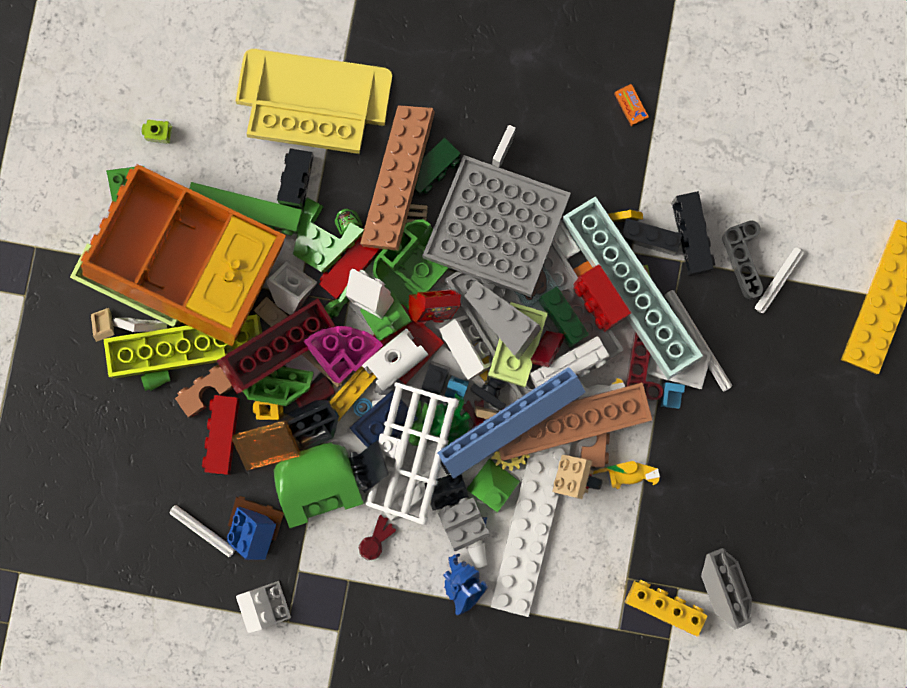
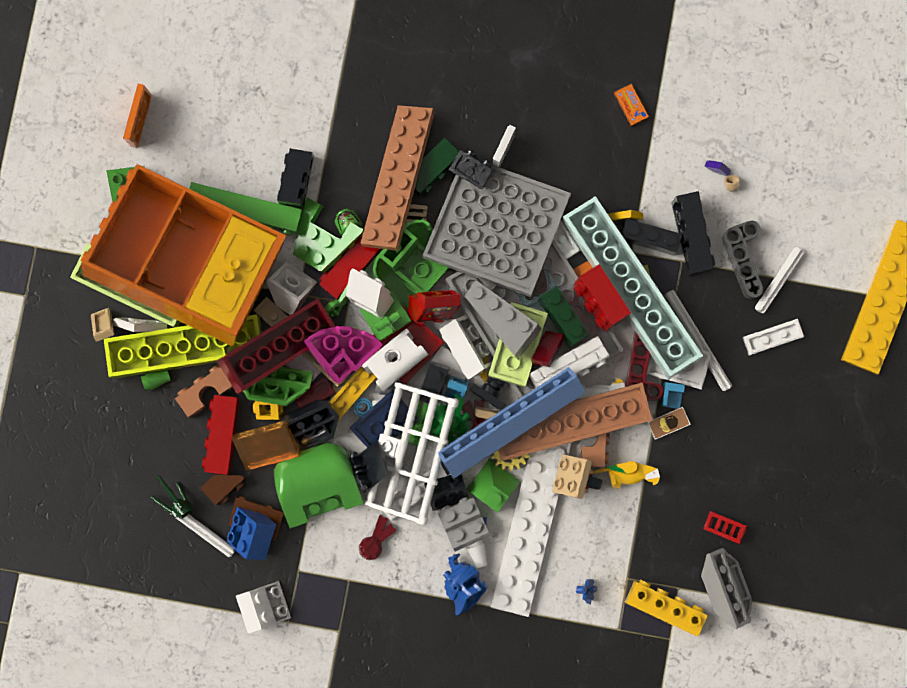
(137, 115): none -> orange tile
(161, 136): lime brick -> none
(181, 507): none -> dark green plant
(221, 486): none -> reddish brown slope
(312, 99): light yellow slope -> none
(471, 168): none -> black bracket
(587, 591): none -> blue plant
(668, 423): none -> medium nougat tile
(718, 167): none -> dark purple tile
(732, 182): none -> tan hinge
(740, 536): none -> red slope
(773, 337): none -> white tile

